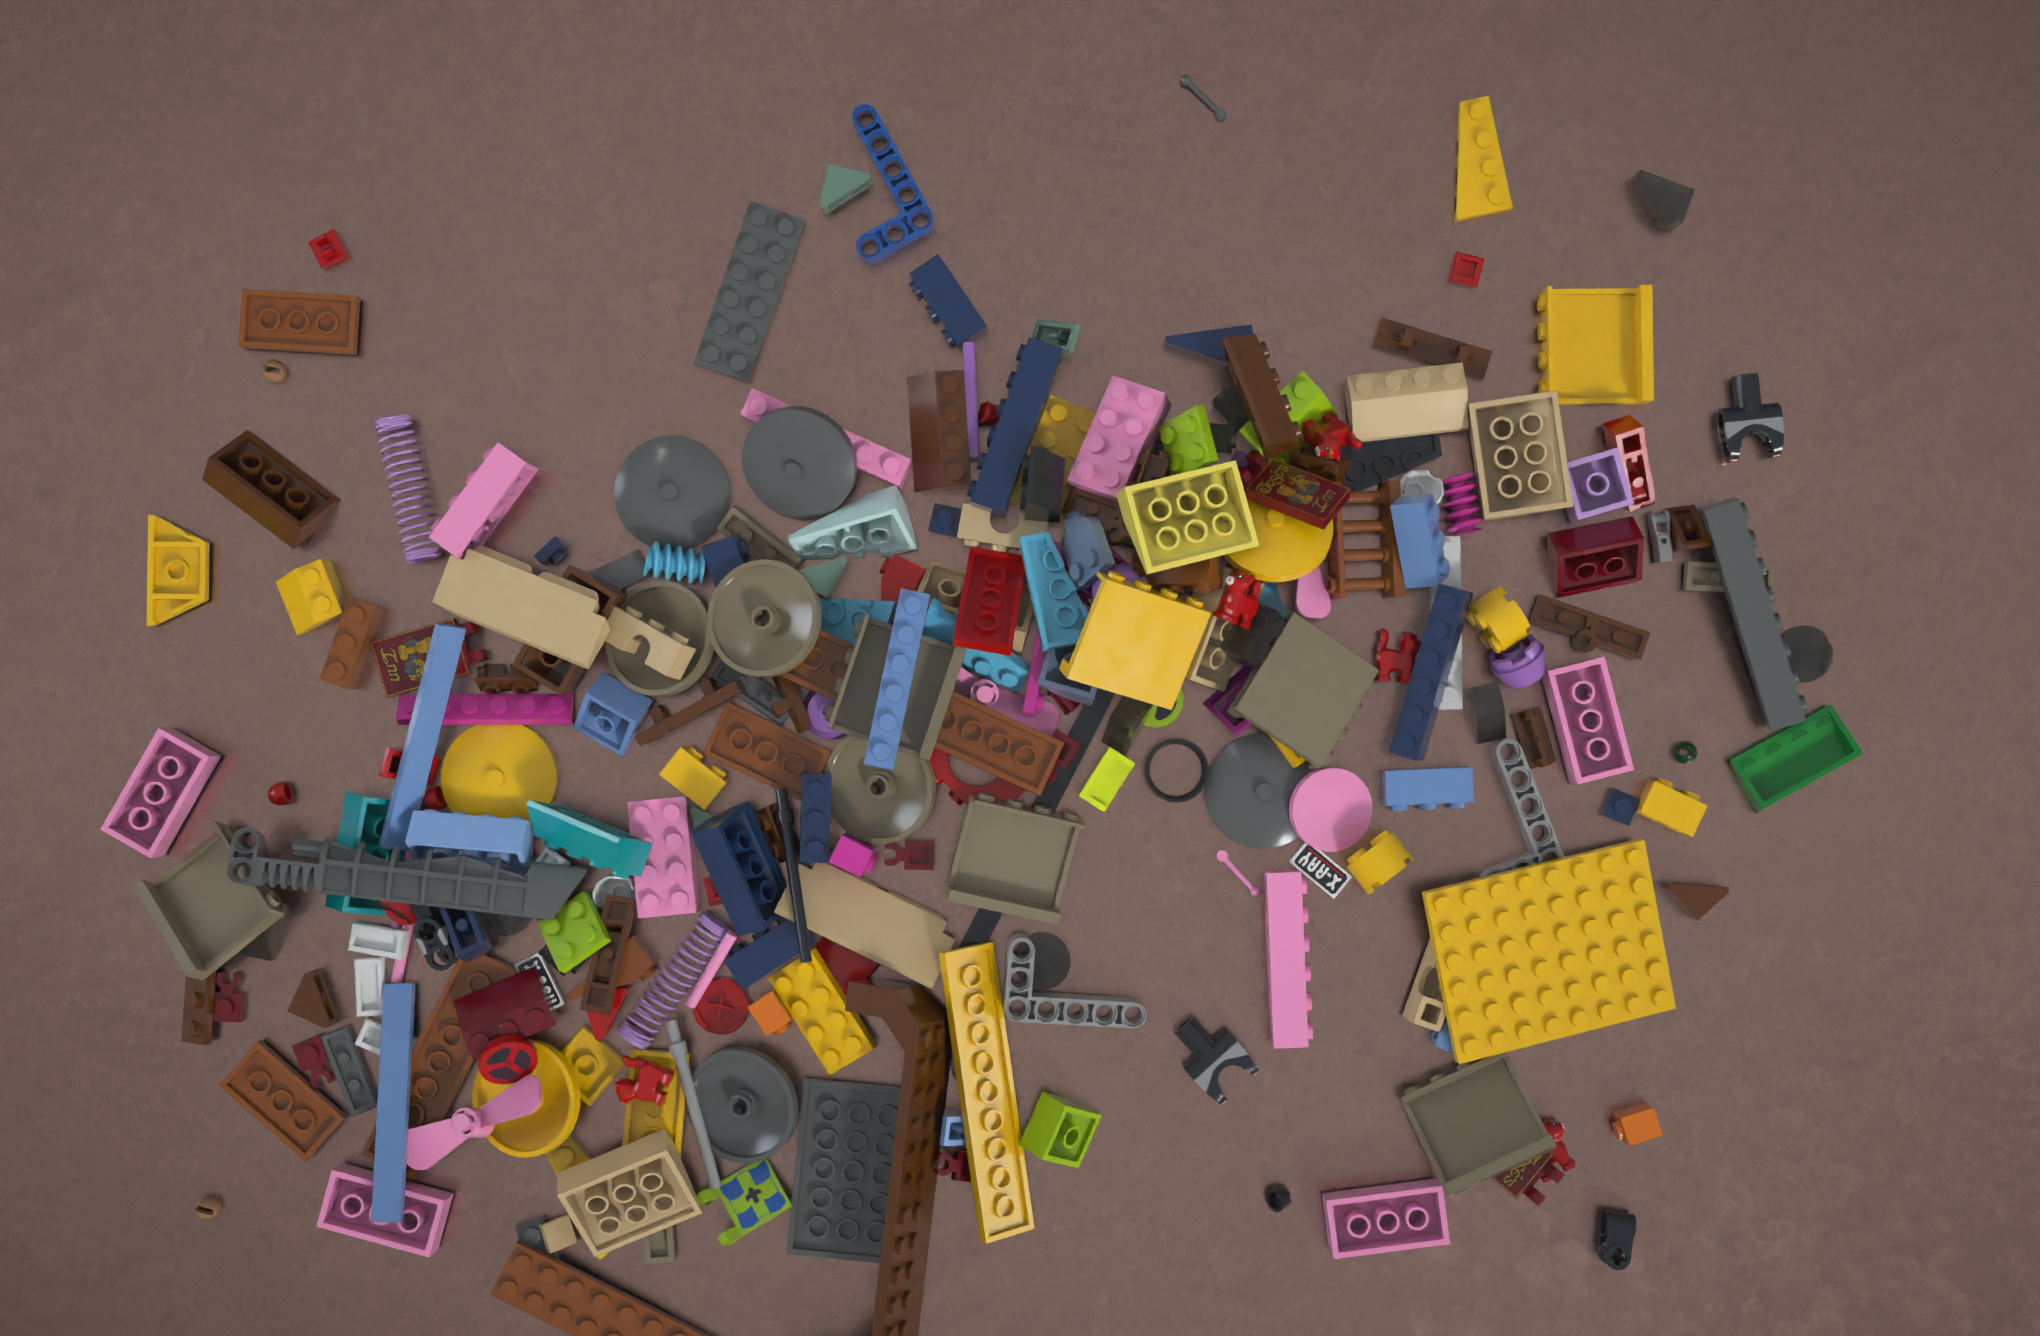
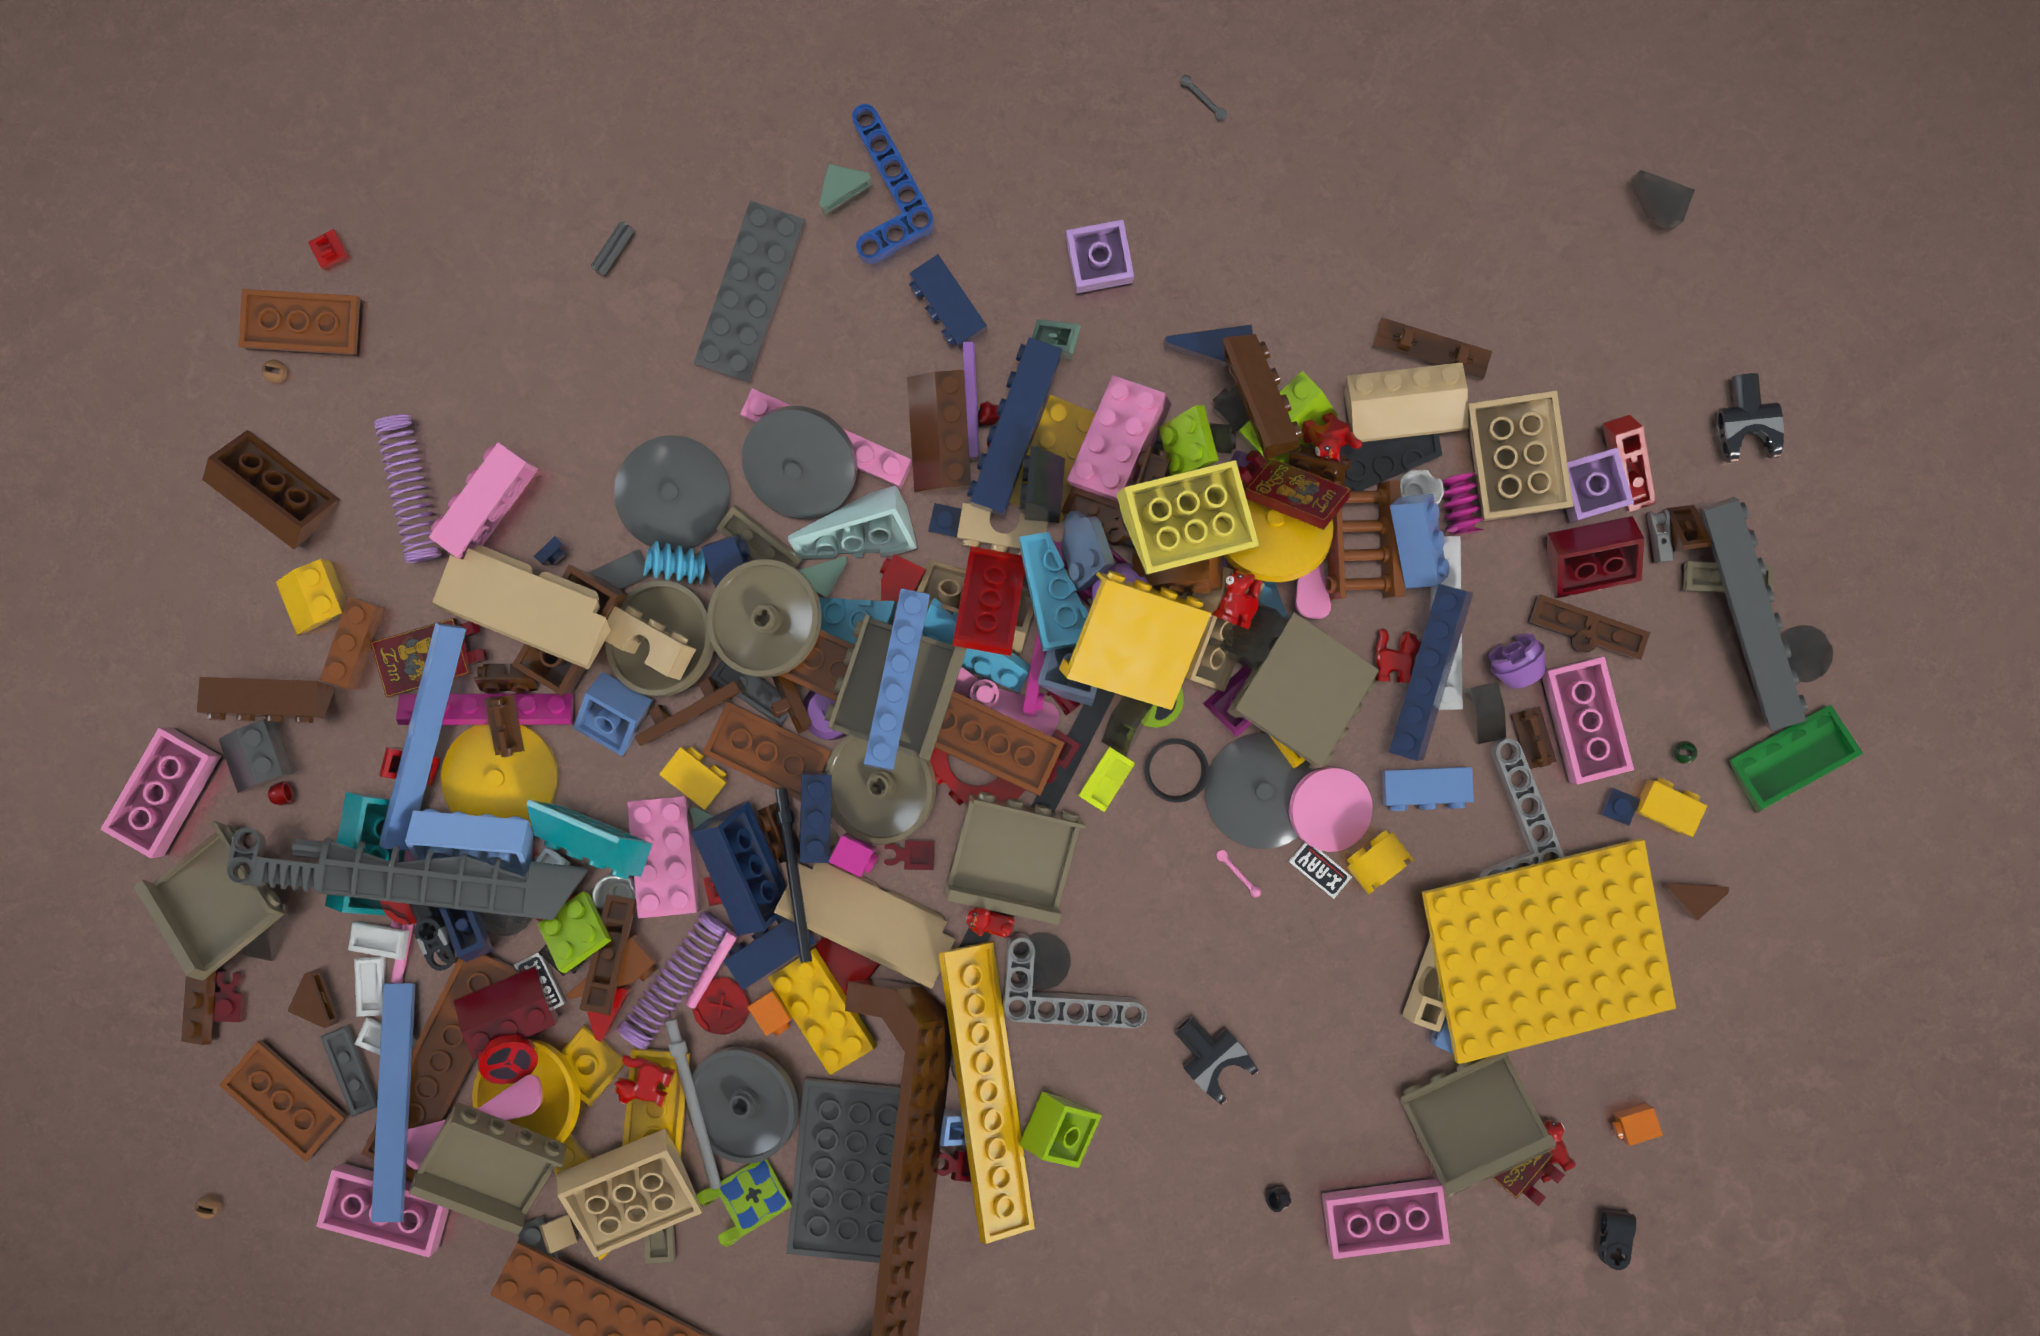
(174, 570): yellow wing -> none
(255, 755): none -> dark grey slope
(263, 698): none -> reddish brown slope
(313, 1057): dark red plate -> none
(434, 798): red hinge -> none
(486, 1168): none -> dark tan panel
(504, 725): none -> reddish brown hinge
(612, 248): none -> dark grey axle
(989, 921): none -> red animal
(1099, 256): none -> lavender brick
(1286, 959): bright pink brick -> none
(1466, 269): red tile -> none
(1479, 164): yellow wing -> none
(1498, 621): yellow brick -> none
(1597, 345): yellow panel -> none

